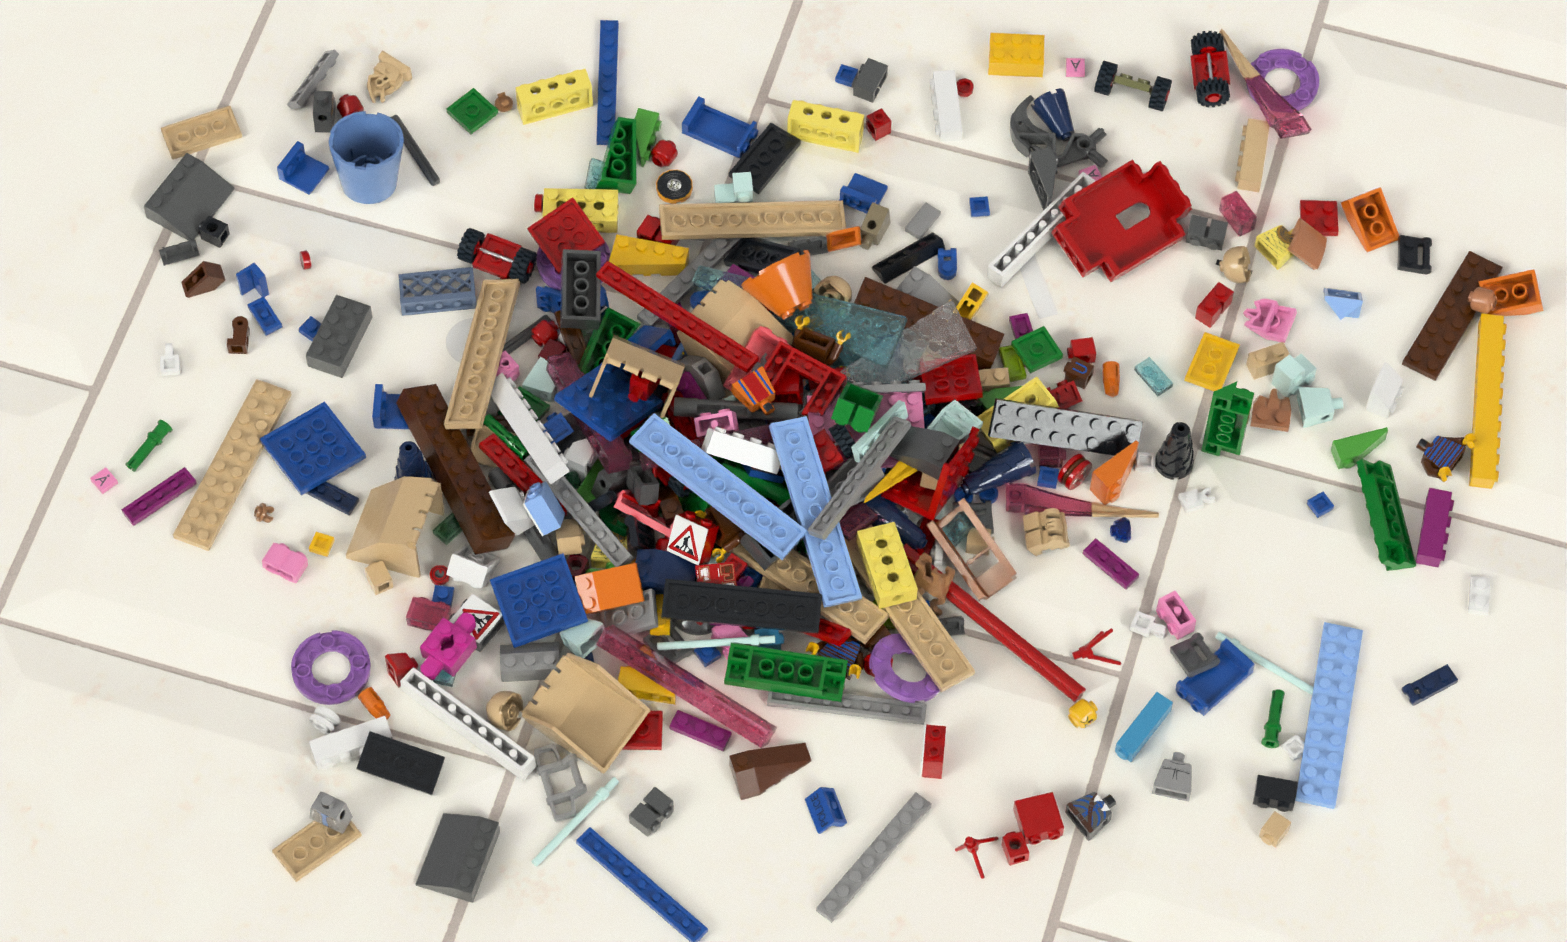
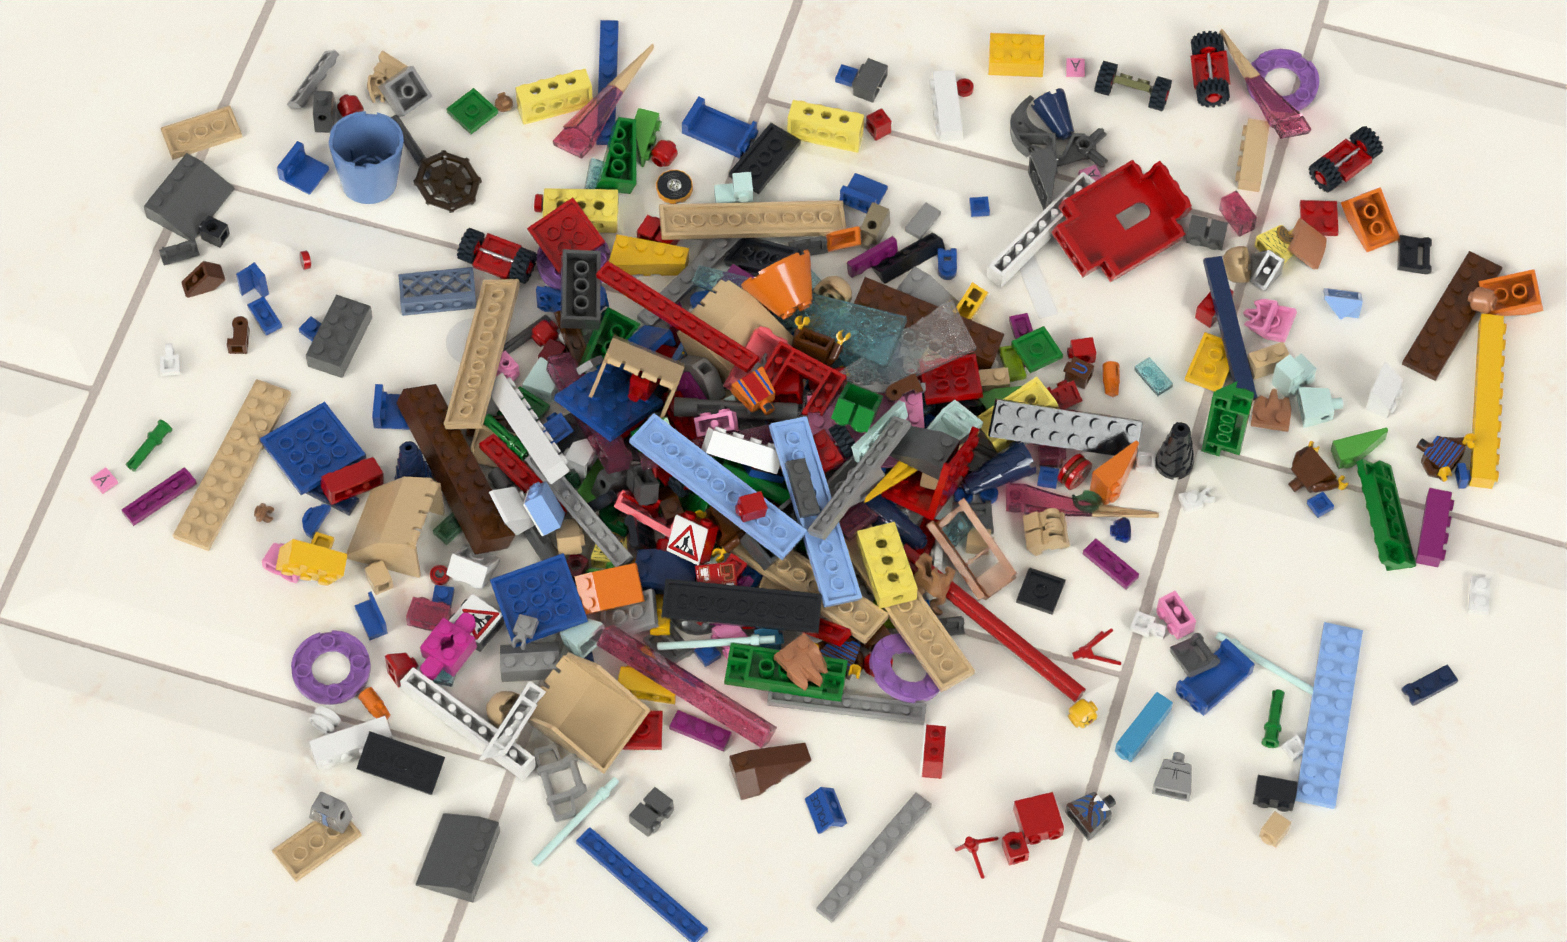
(311, 562): none -> yellow brick
(314, 518): none -> blue plate
(352, 480): none -> red brick
(371, 618): none -> blue panel
(405, 91): none -> light grey brick
(452, 173): none -> dark brown plate
(514, 722): none -> white wedge
(524, 628): none -> light grey plate
(585, 127): none -> clear pink plate
(590, 365): none -> light grey plate
(751, 506): none -> red brick
(802, 488): none -> dark grey plate
(802, 662): none -> nougat plate
(872, 257): none -> magenta plate
(902, 387): none -> reddish brown leg
(1040, 591): none -> black tile
(1088, 496): none -> clear green piece
(1228, 323): none -> dark blue tile
(1265, 268): none -> light grey slope
(1313, 472): none -> reddish brown torso
(1346, 159): none -> plate
(1462, 475): none -> blue plate

